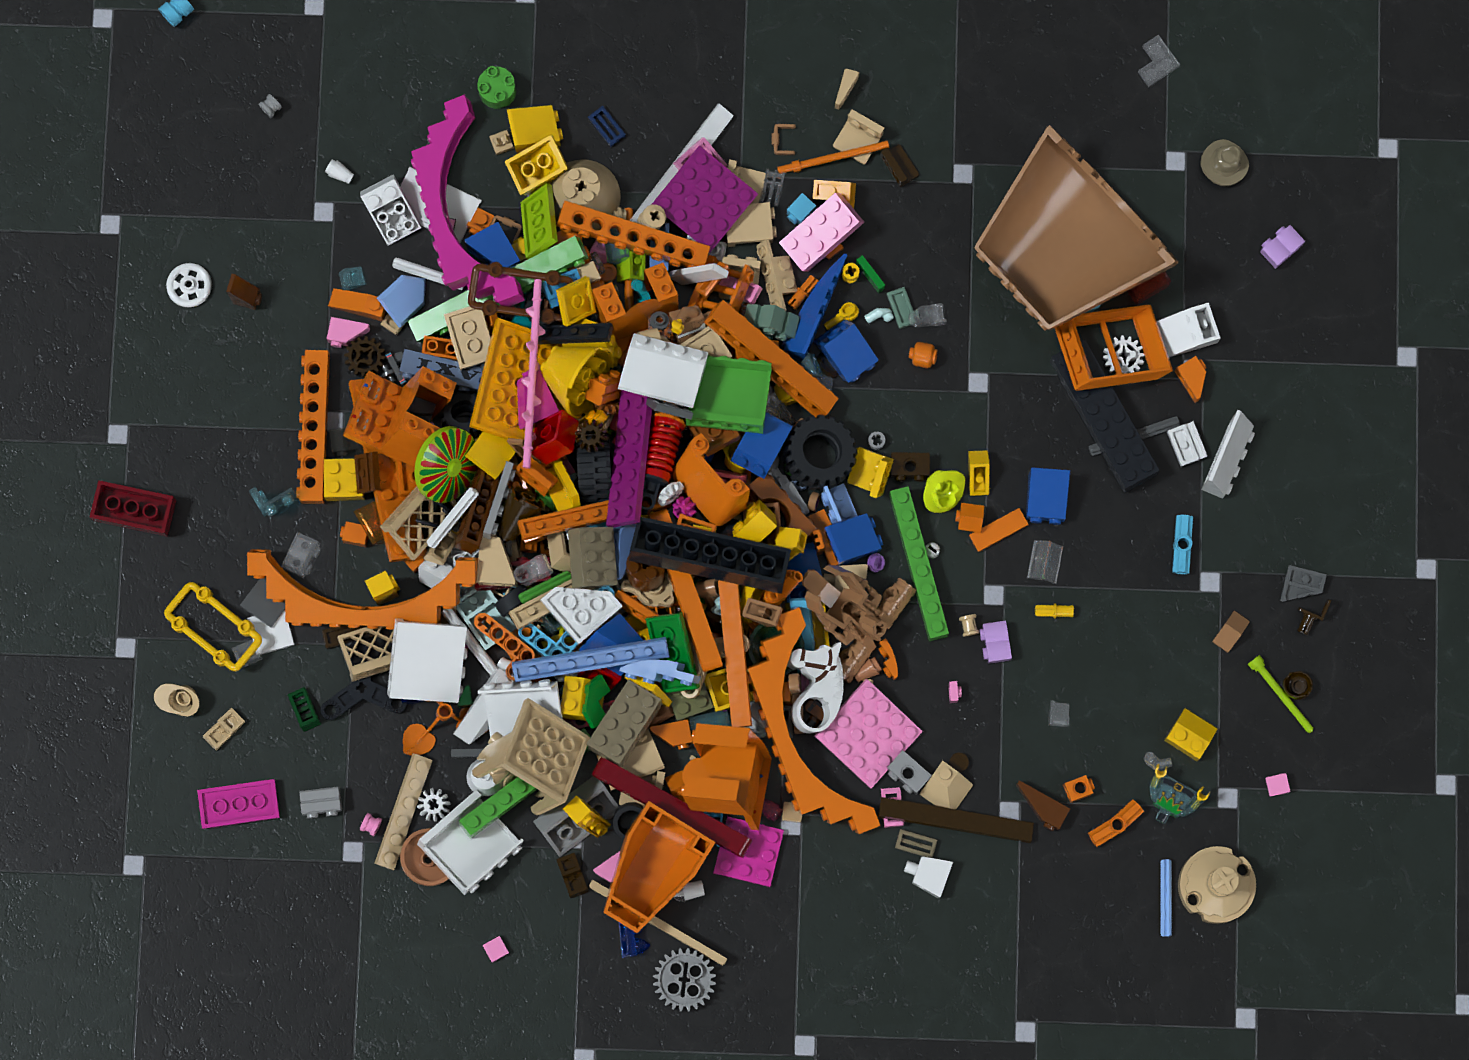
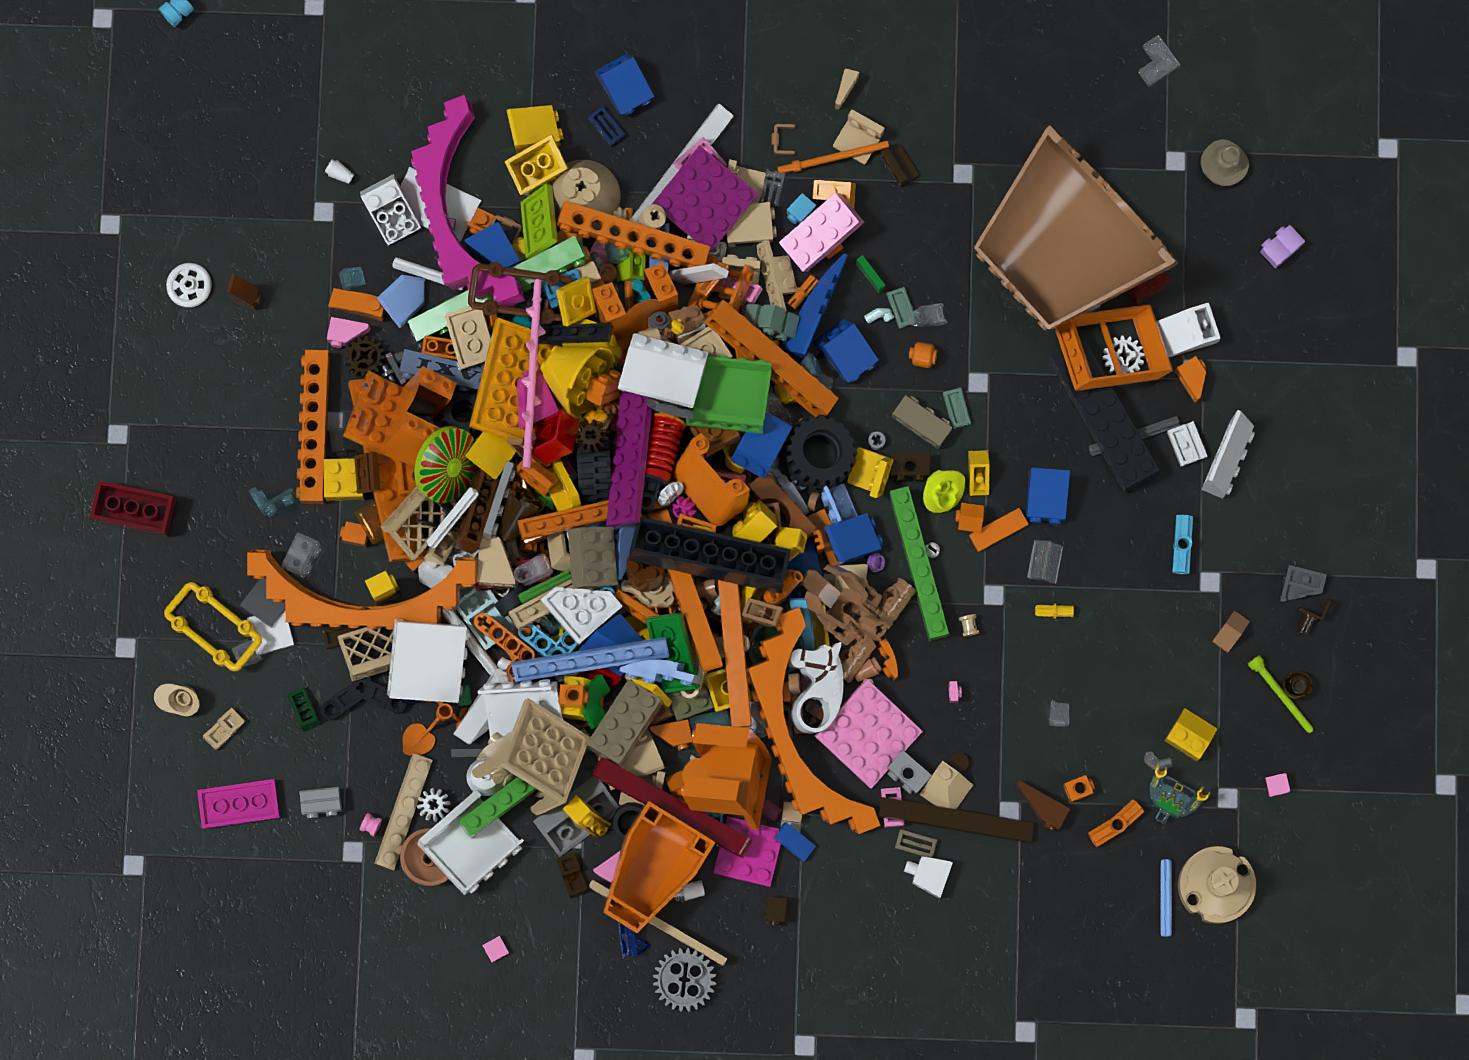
(270, 105): light grey wheel -> none
(390, 325): tan tile -> none
(496, 87): bright green brick -> none
(501, 142): tan tile -> none
(567, 690): none -> orange brick
(624, 84): none -> blue slope
(776, 910): none -> dark brown brick
(794, 841): none -> blue tile
(847, 312): yellow plate -> none
(854, 269): yellow bush -> none
(922, 421): none -> dark tan brick
(956, 408): none -> sand green tile
(996, 642): lavender brick -> none

